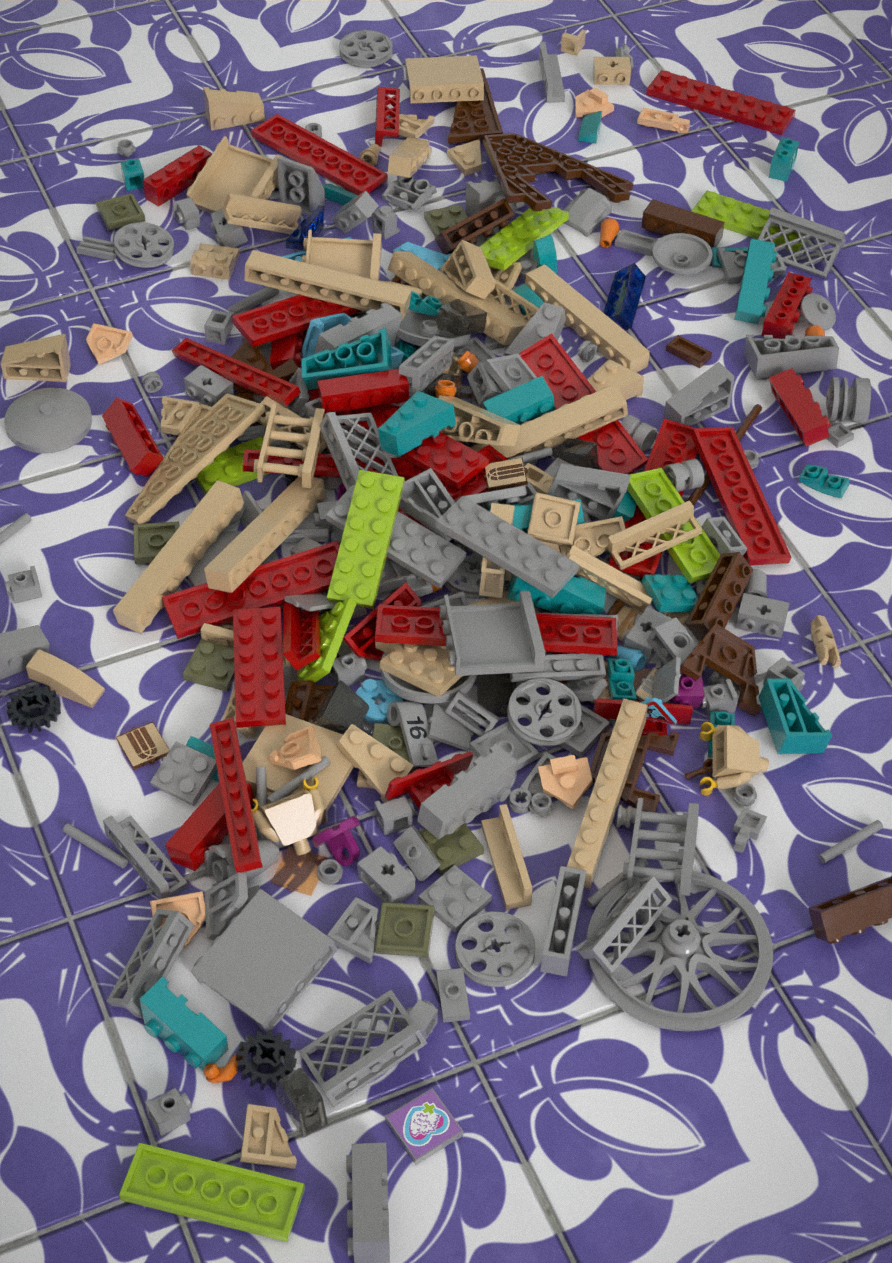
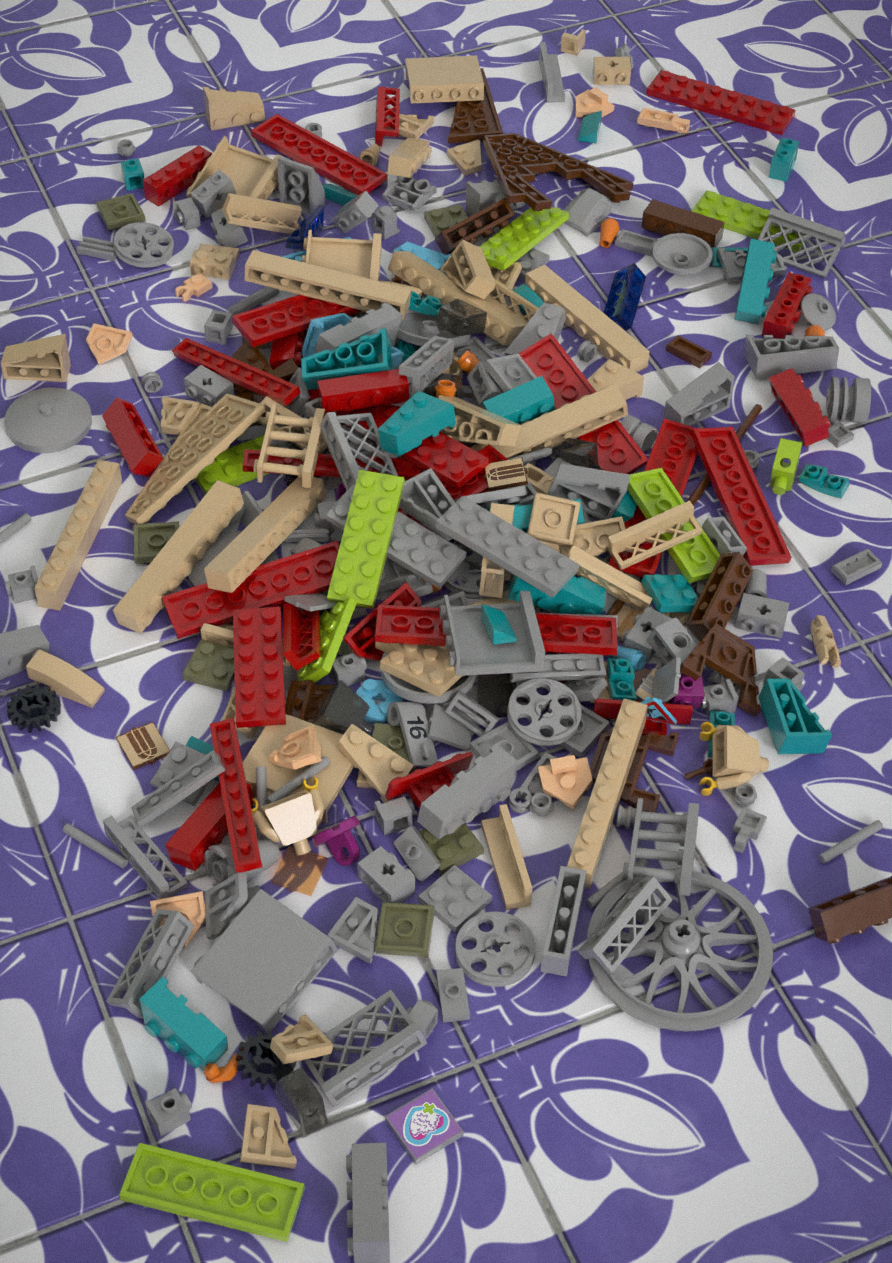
(78, 535): none -> tan brick
(177, 788): none -> light grey tile
(195, 286): none -> light nougat plate
(212, 193): none -> light grey brick
(301, 1042): none -> tan wing
(329, 866): light grey plate -> none
(366, 48): light grey wedge -> none
(497, 625): none -> teal slope
(545, 252): teal slope -> none
(685, 475): light grey wheel -> none
(784, 473): none -> lime torso
(856, 567): none -> light grey plate

